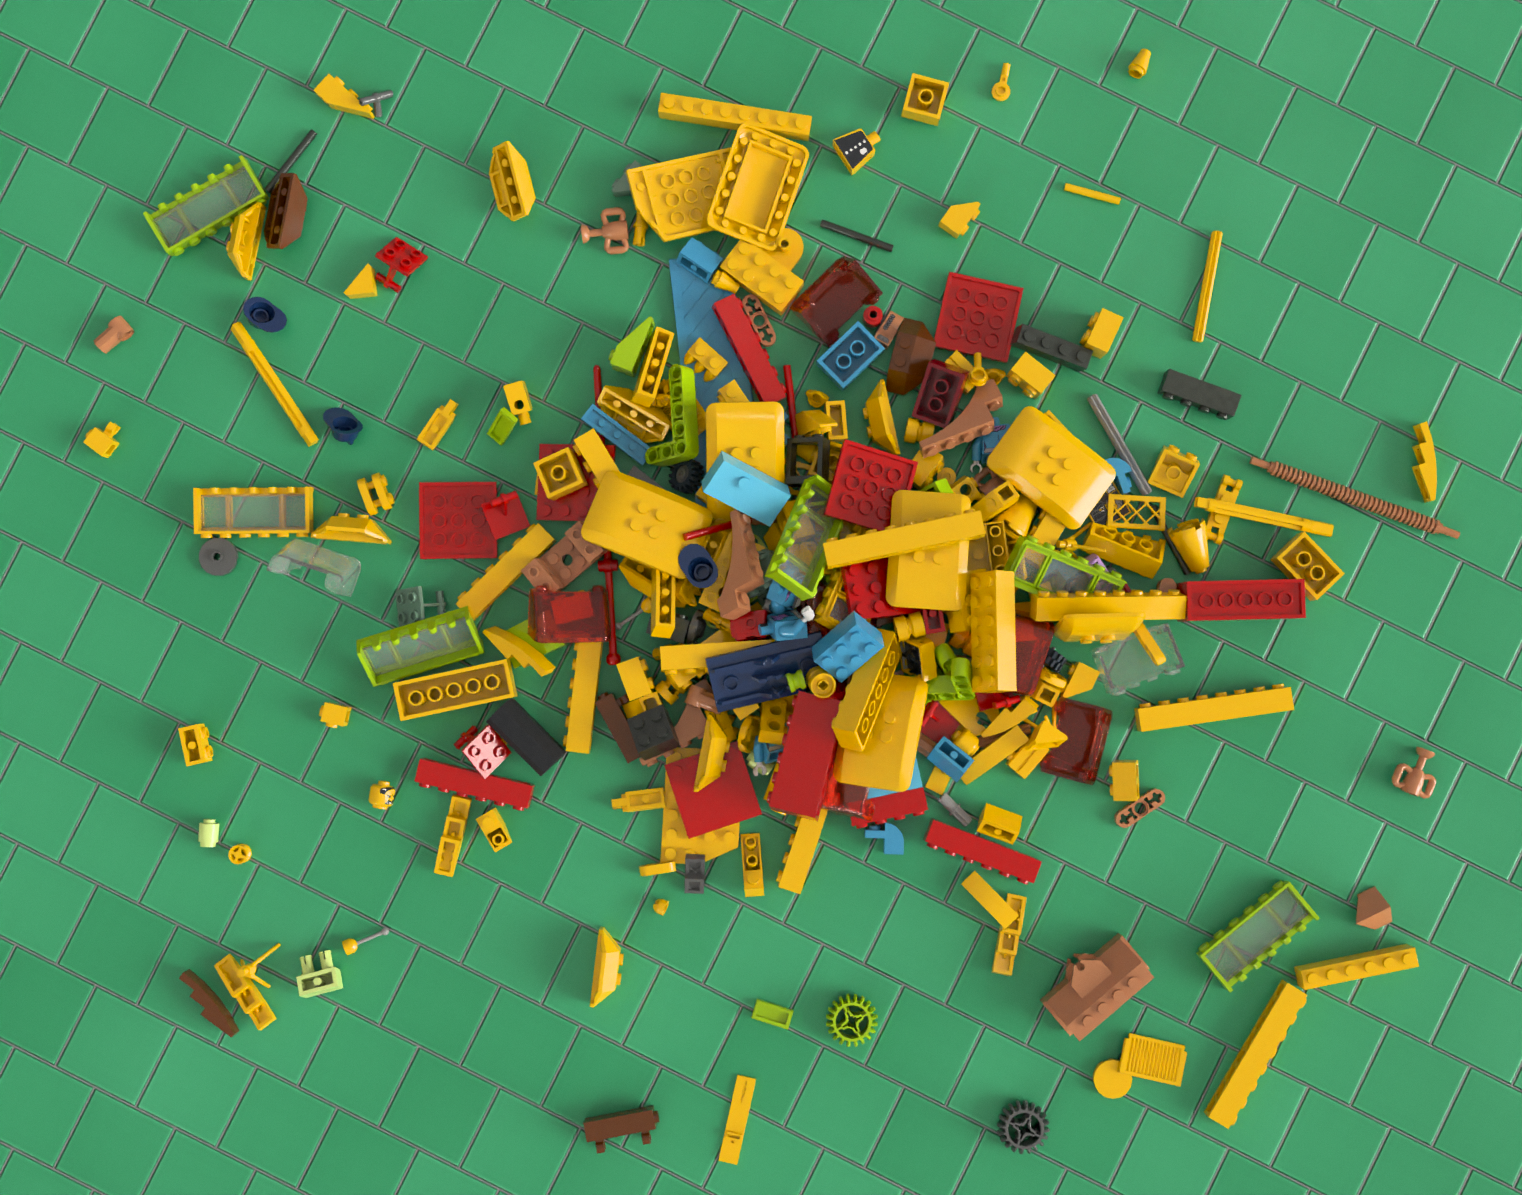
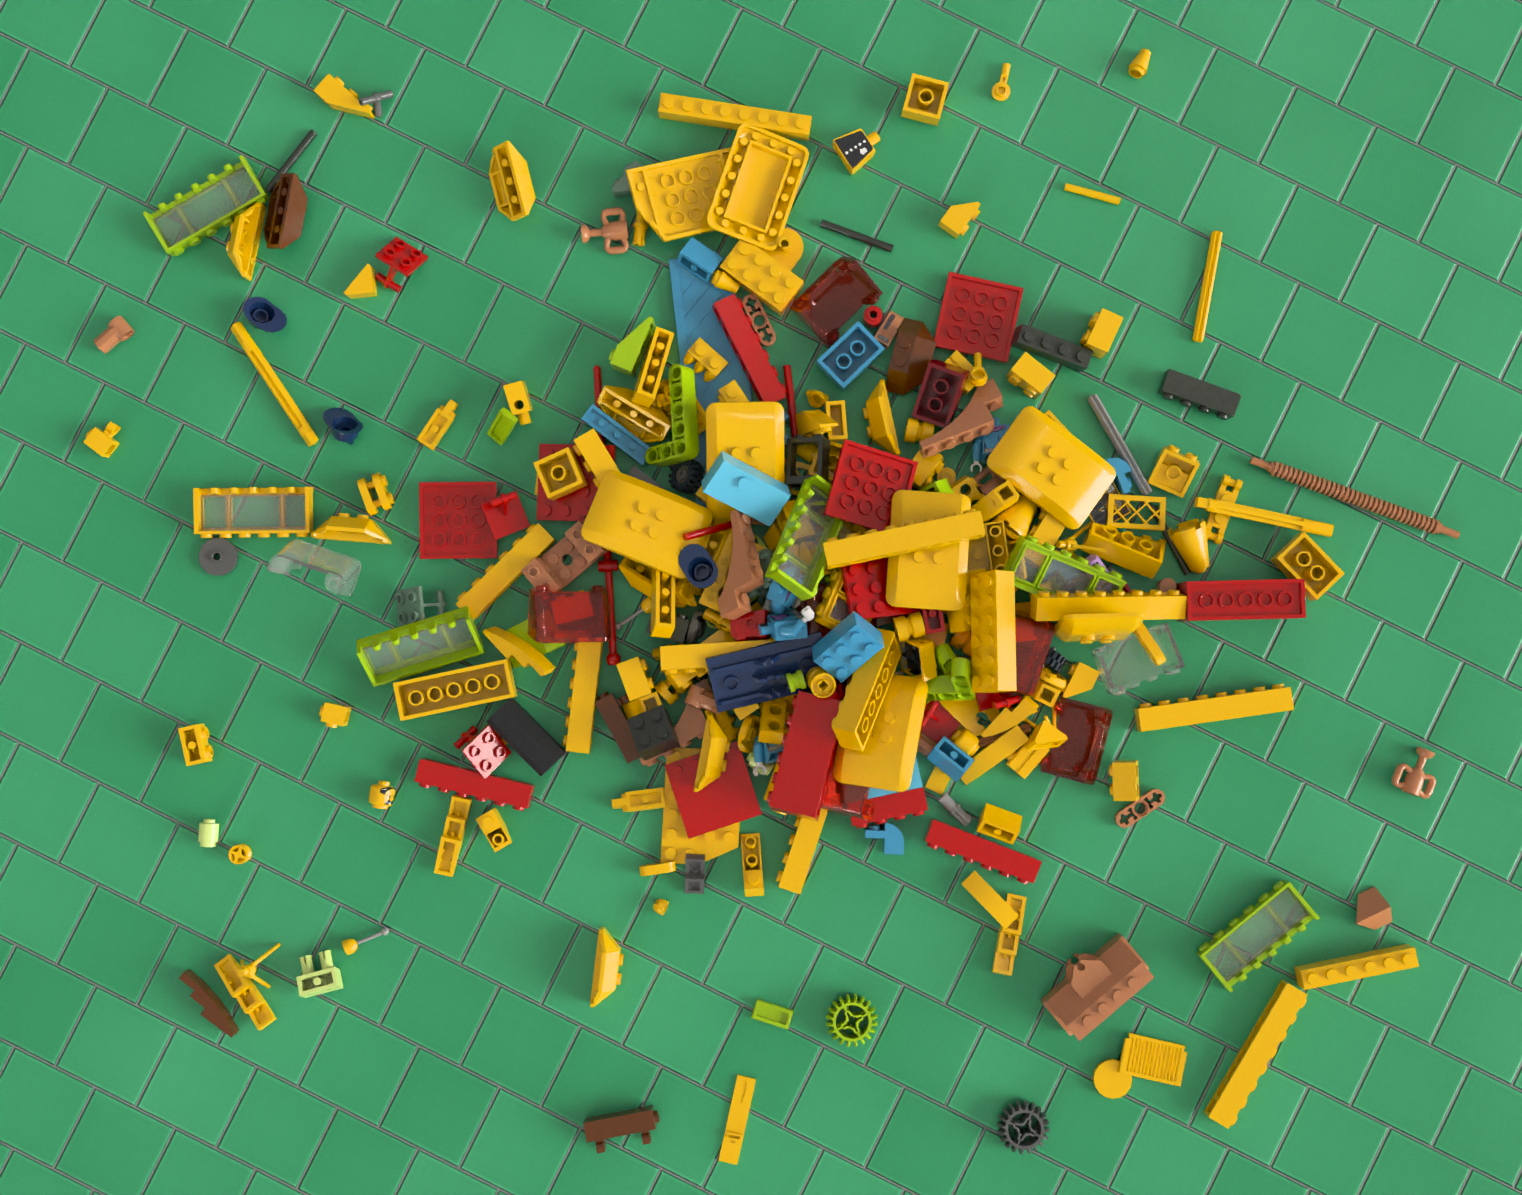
(995, 374): yellow piece -> none
(1426, 470): yellow slope -> none

